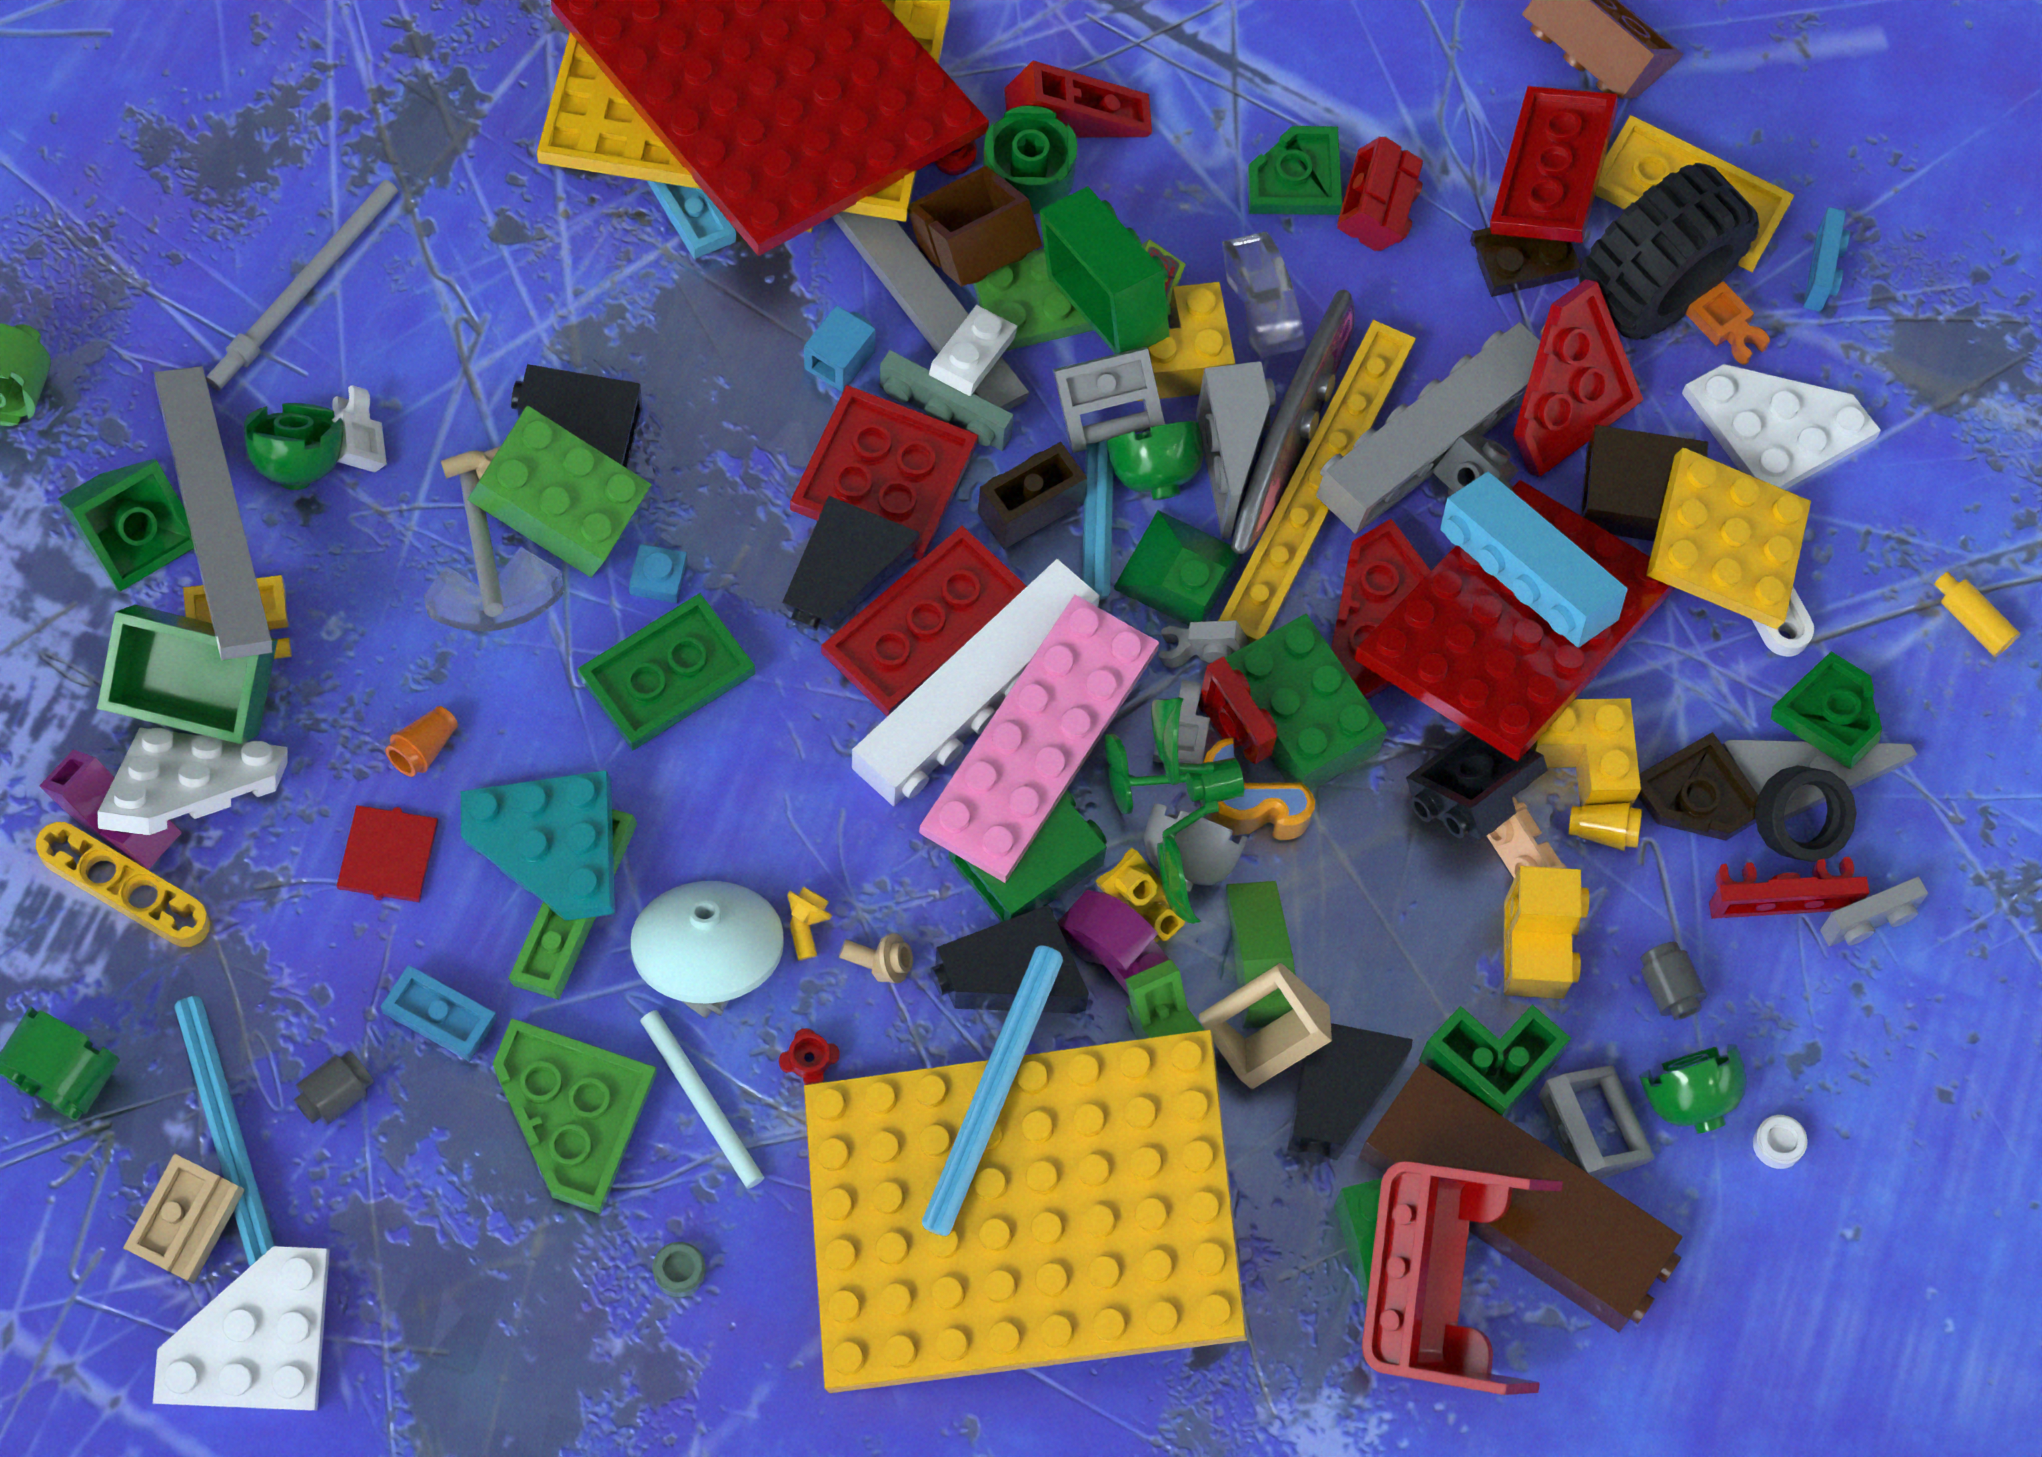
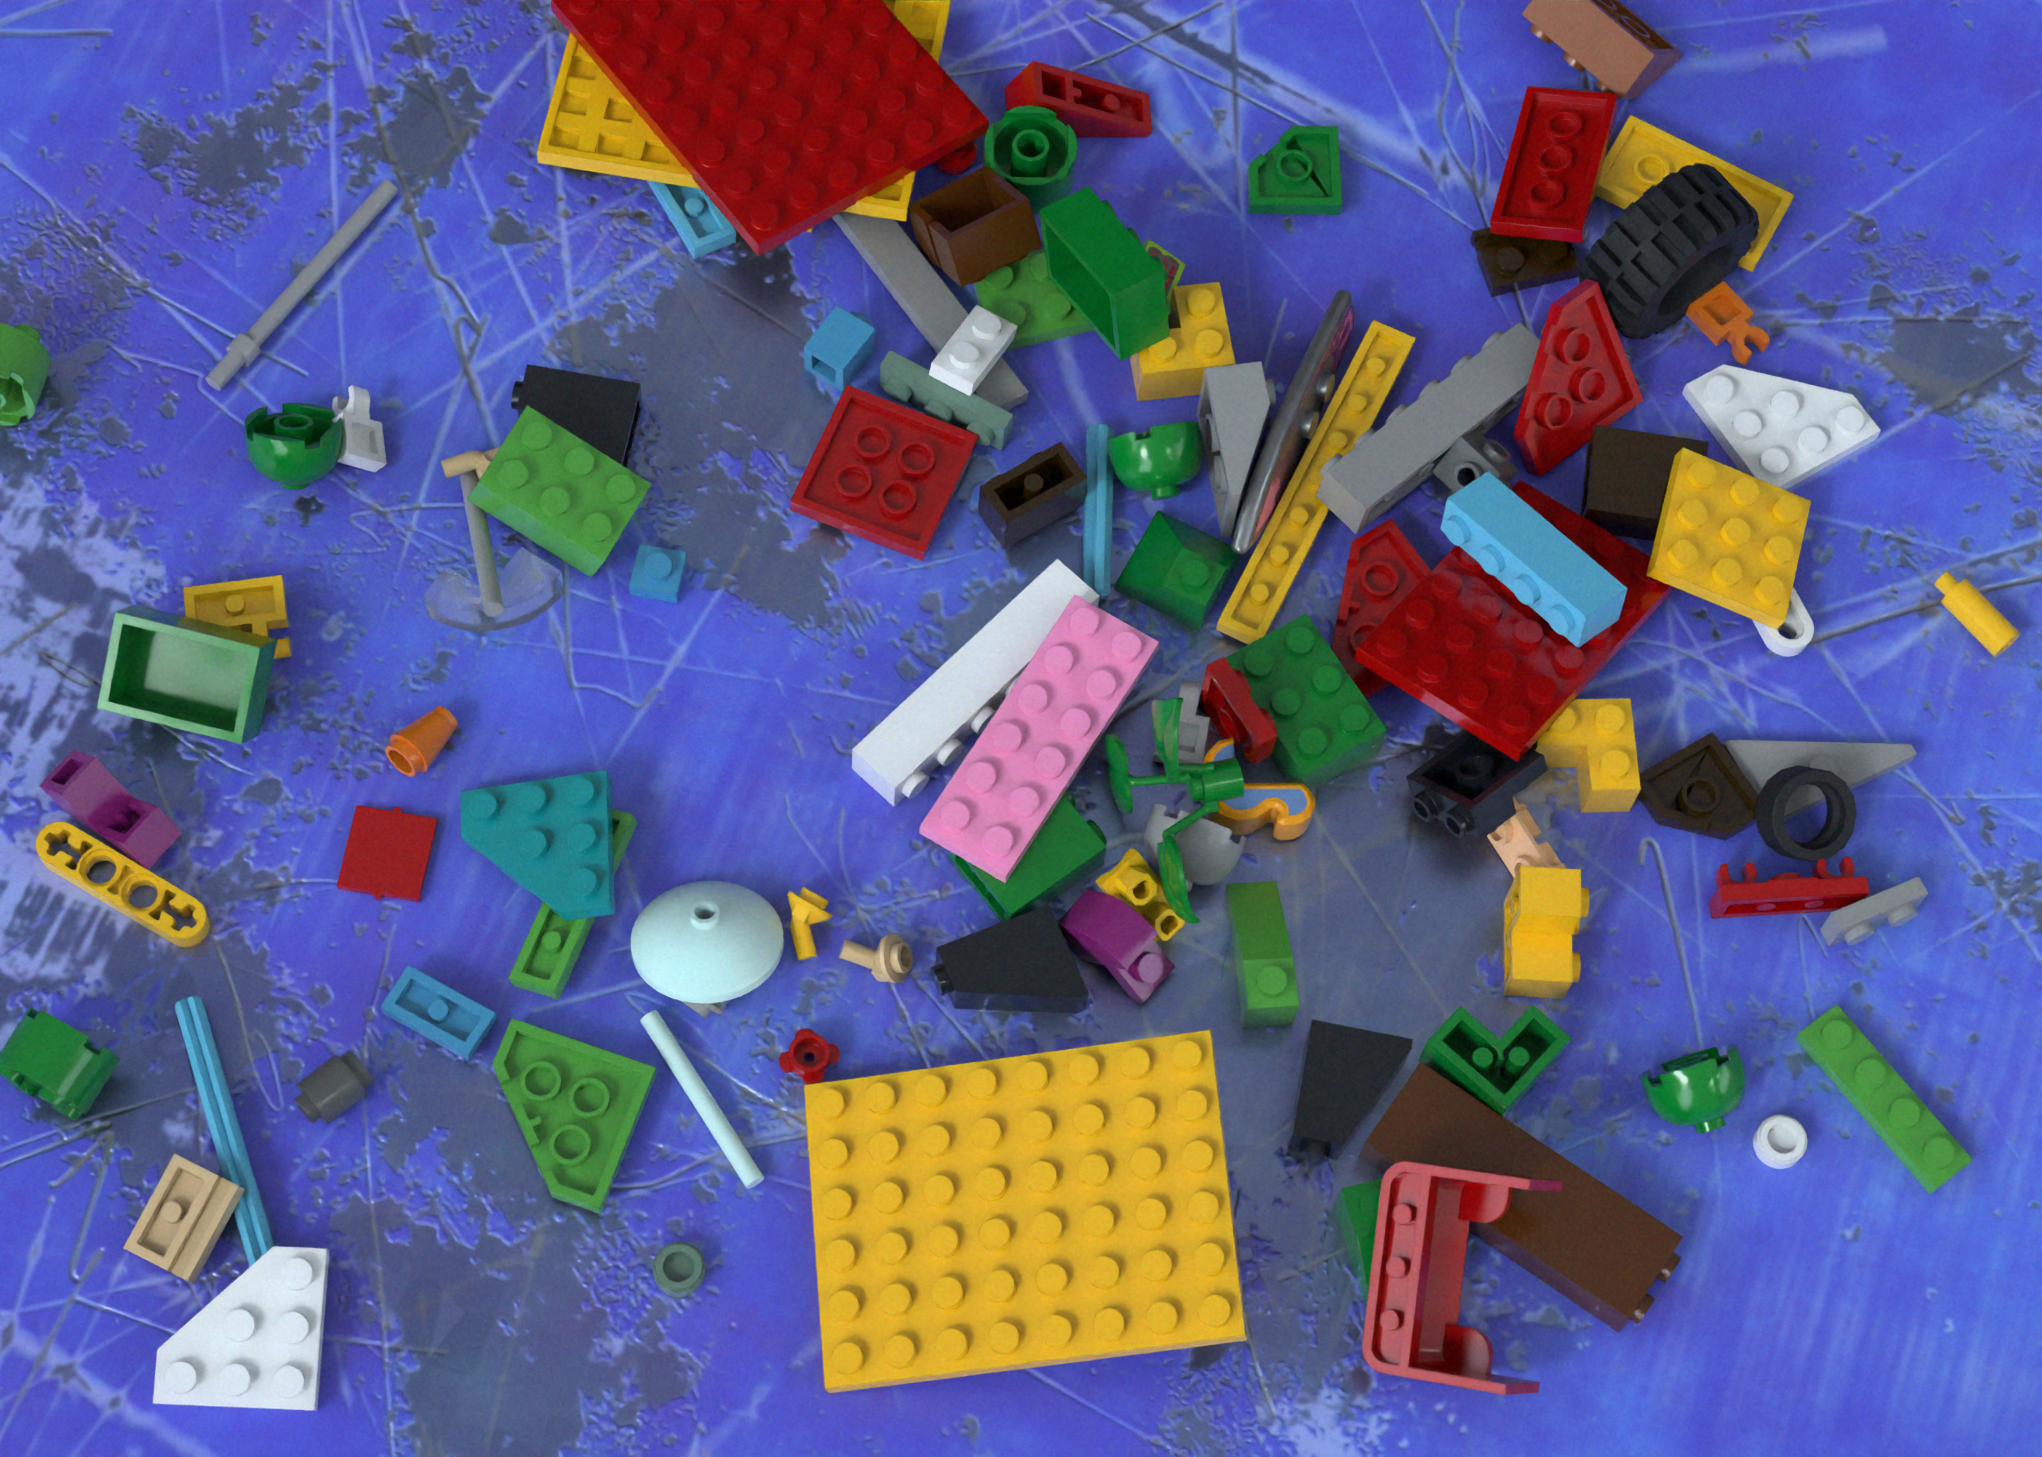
(129, 521): green slope -> none
(185, 774): white plate -> none
(212, 514): light grey tile -> none
(666, 671): green plate -> none
(845, 563): black slope -> none
(922, 620): red plate -> none
(992, 1091): medium azure axle -> none
(1106, 384): light grey plate -> none
(1159, 1003): bright green brick -> none
(1206, 639): light grey plate -> none
(1263, 283): clear brick -> none
(1278, 1043): tan tile -> none
(1381, 194): red brick -> none
(1574, 1132): light grey tile -> none
(1607, 824): yellow cone -> none
(1672, 981): dark grey brick -> none
(1829, 244): dark azure plate -> none
(1832, 710): green plate -> none
(1883, 1099): none -> bright green plate

